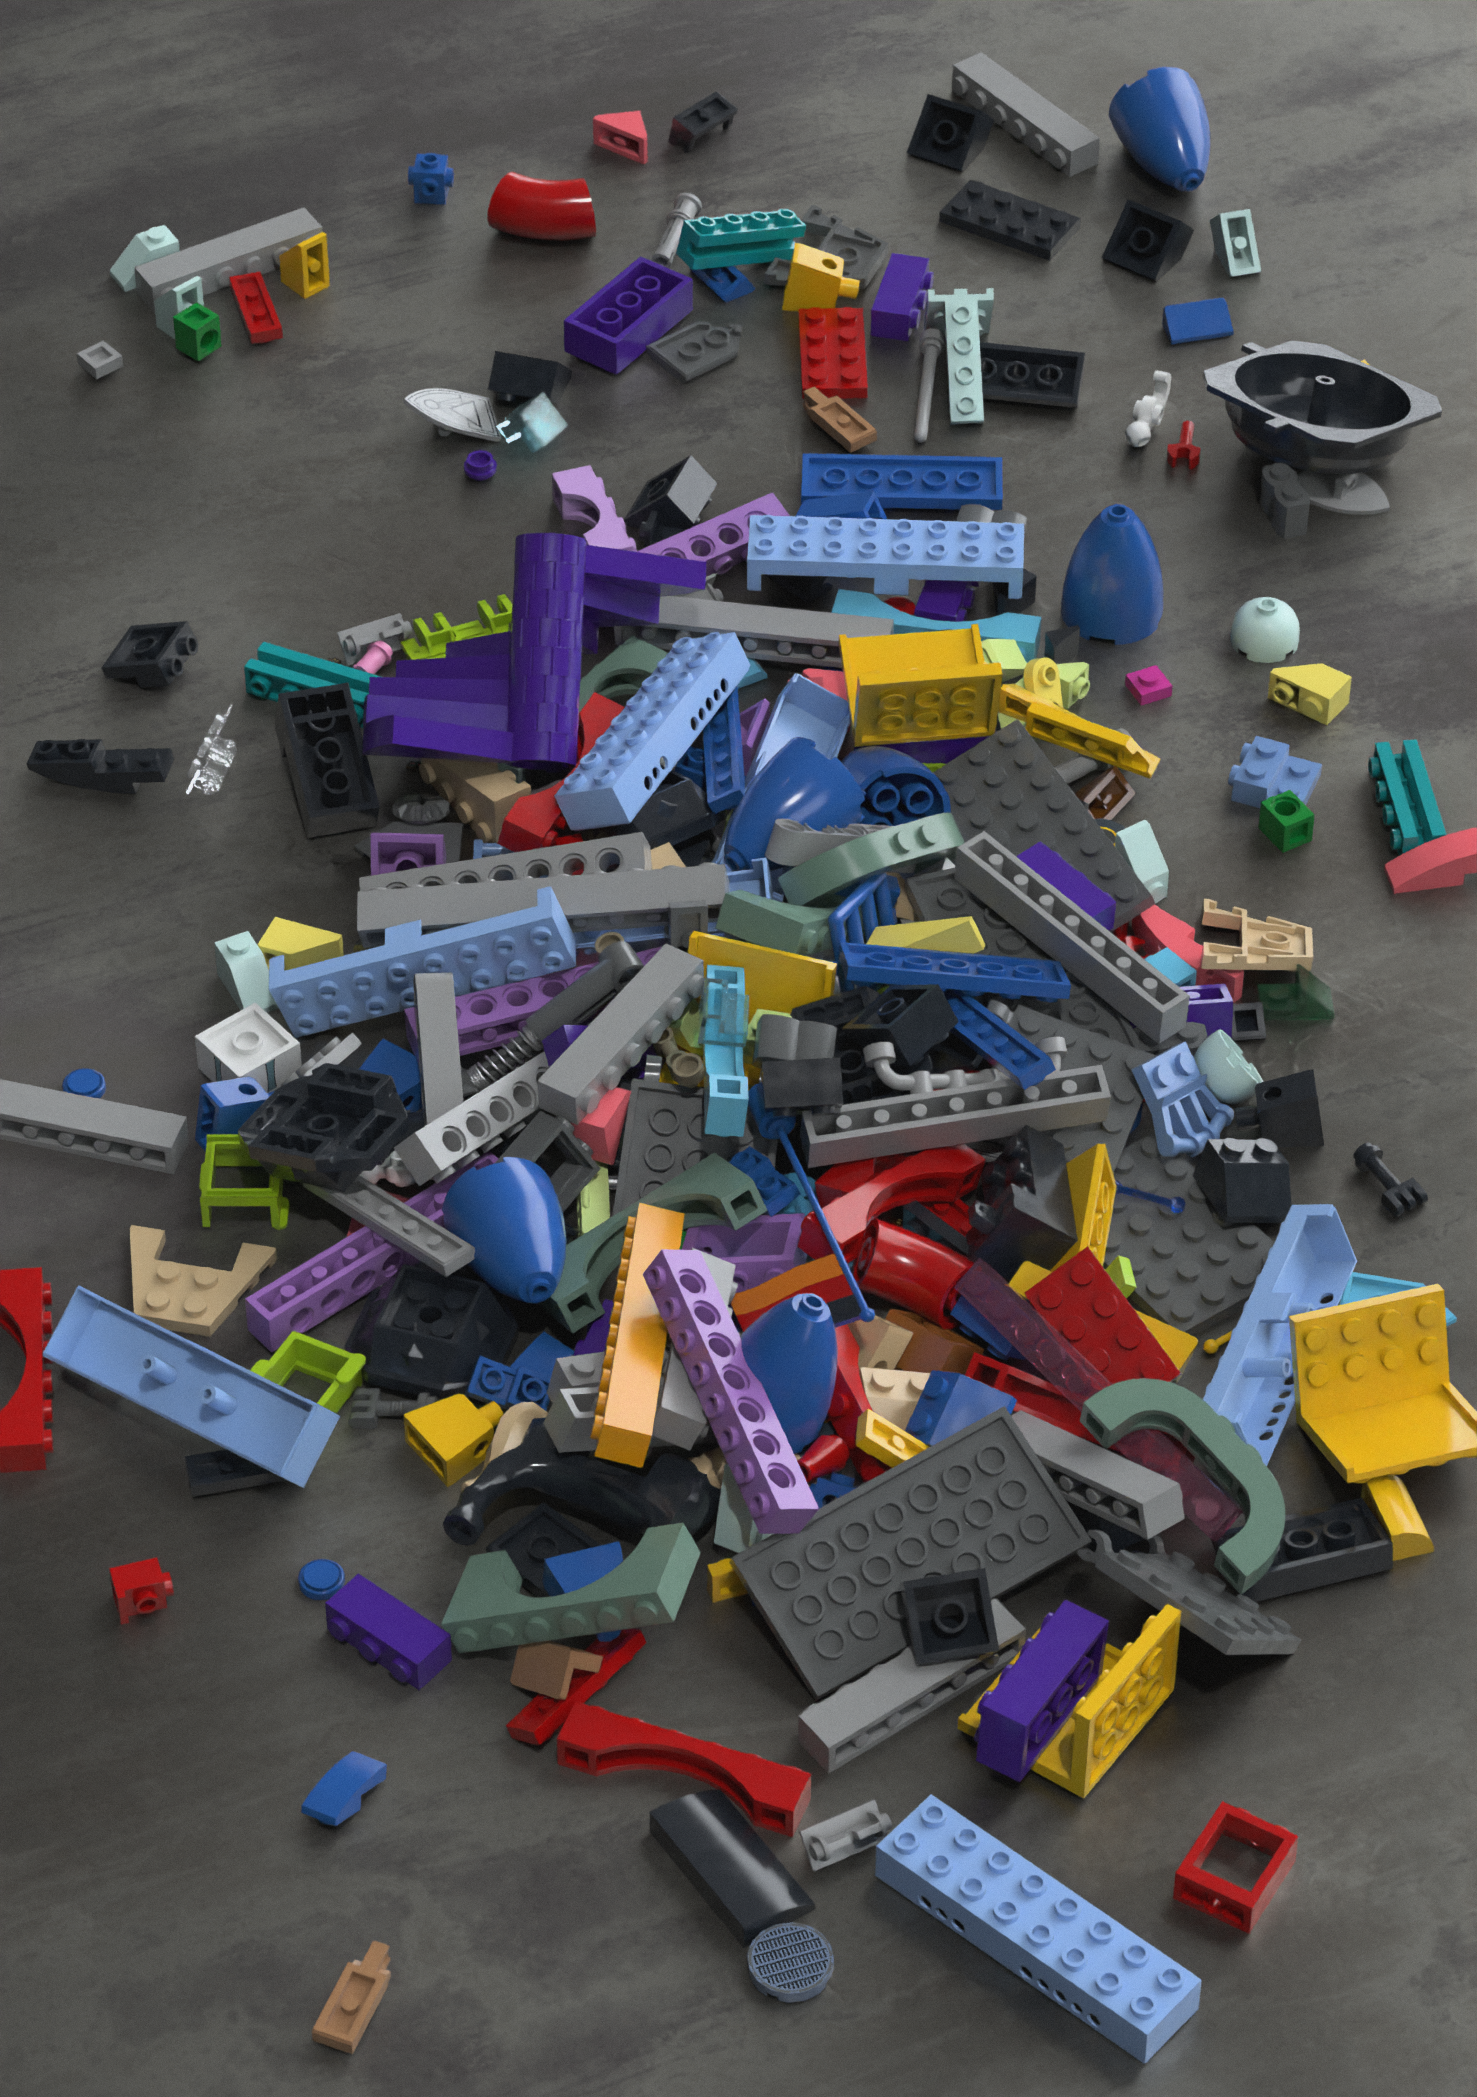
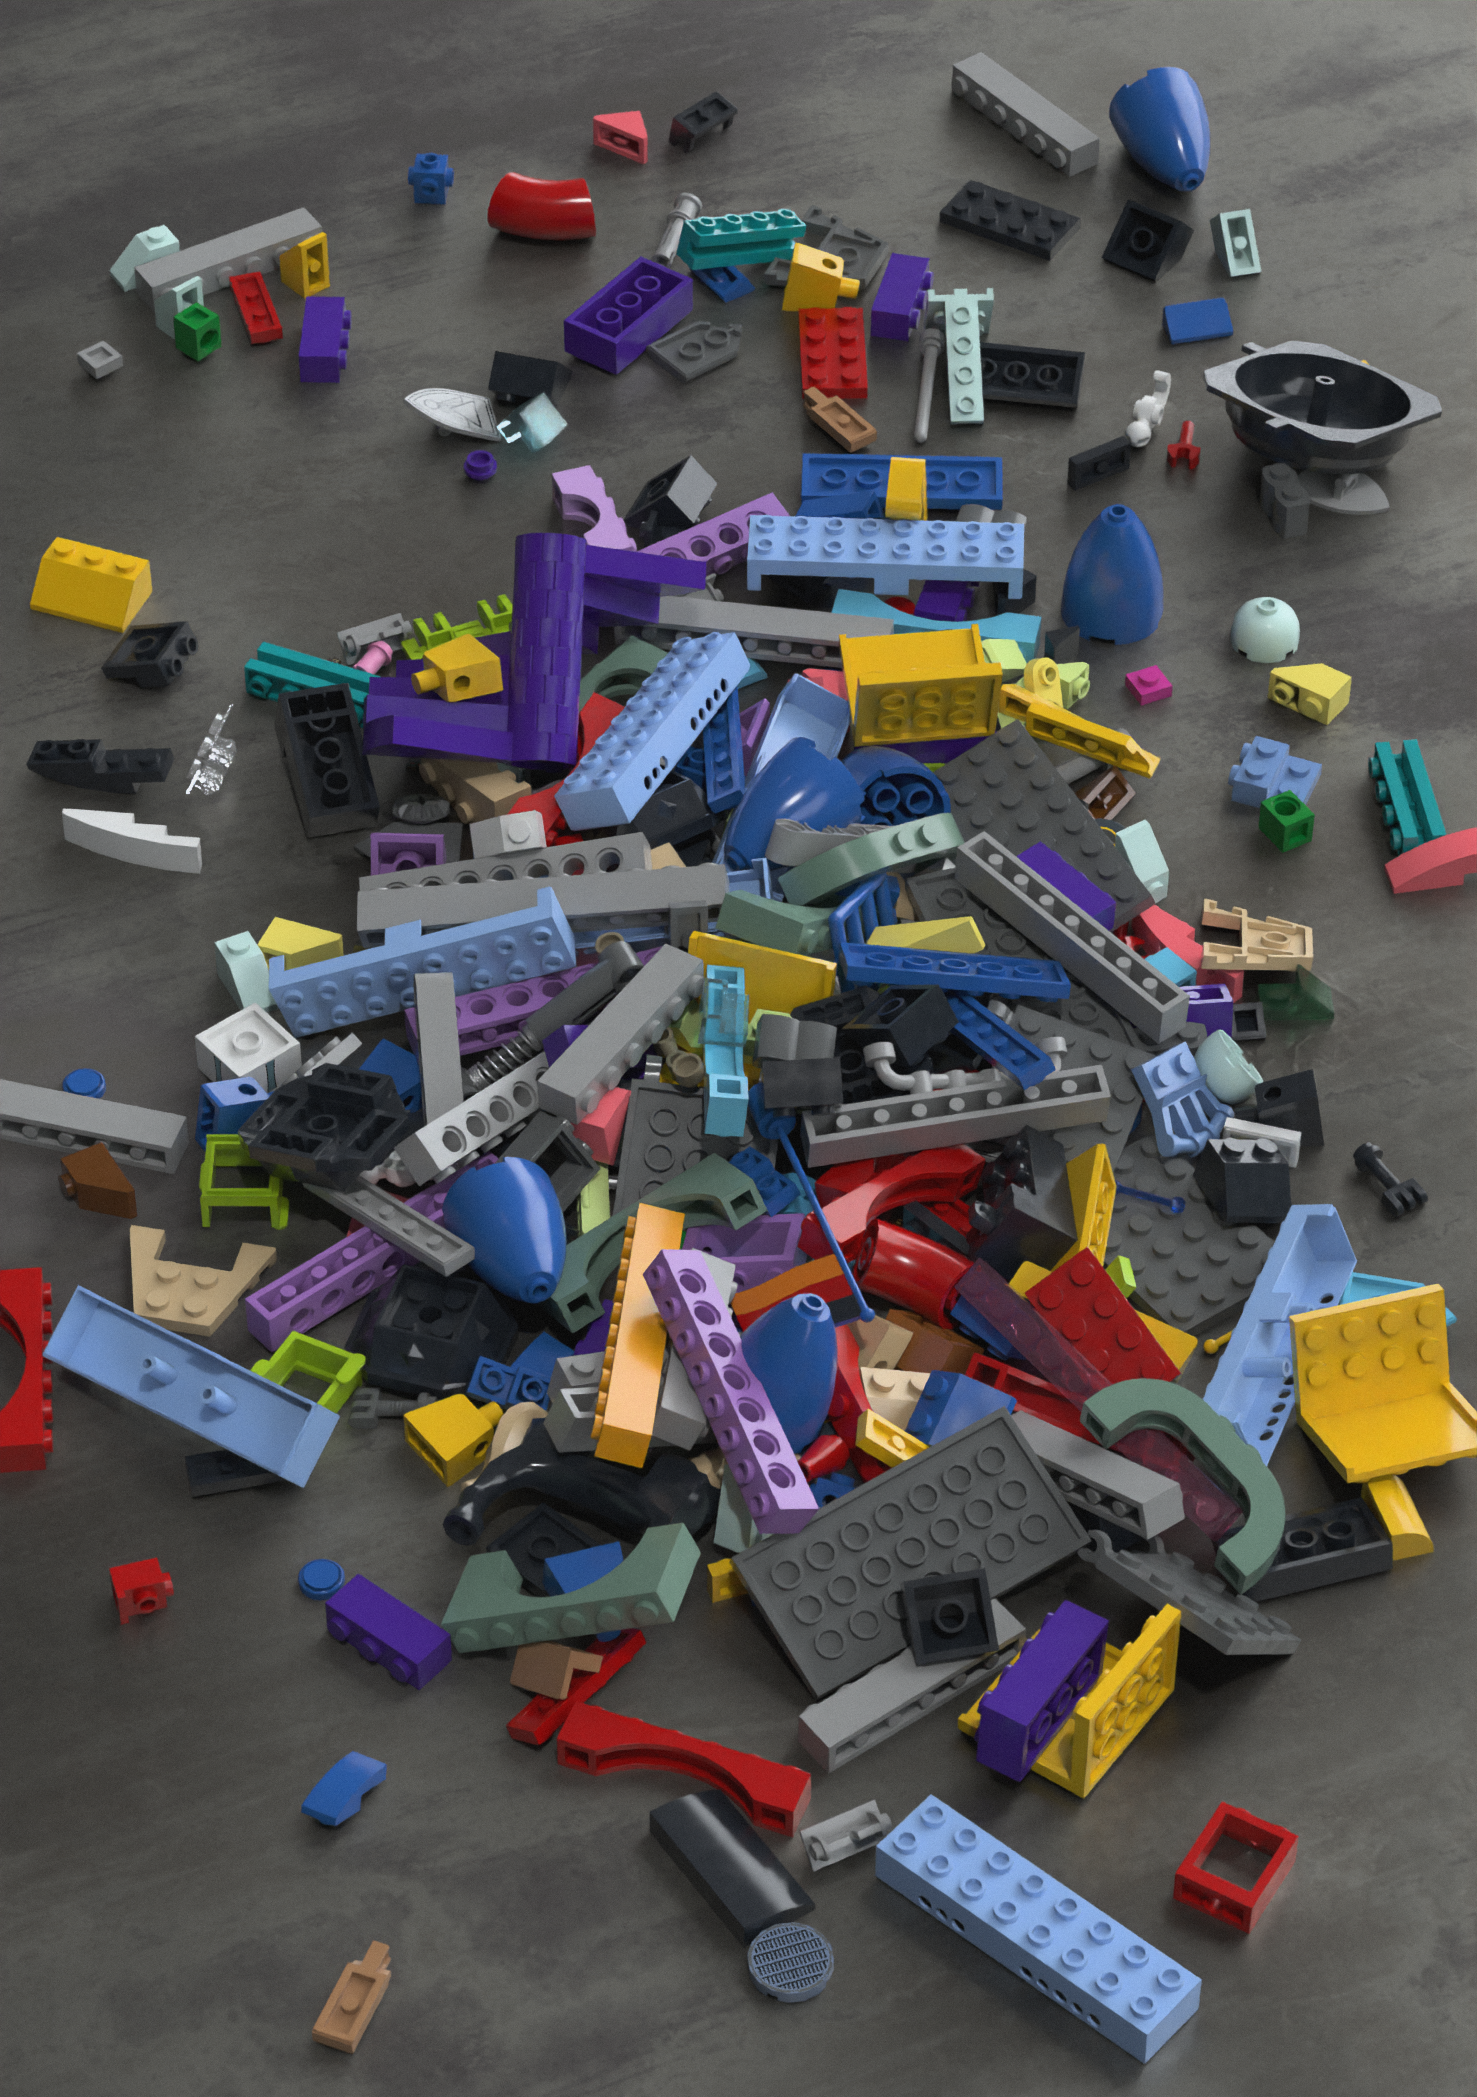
(91, 584): none -> yellow slope
(97, 1183): none -> reddish brown slope
(123, 839): none -> white slope
(324, 339): none -> dark purple brick
(459, 670): none -> yellow torso
(508, 834): none -> white slope
(907, 489): none -> yellow beam
(949, 133): black slope -> none
(1099, 463): none -> black plate
(1286, 1140): none -> white tile

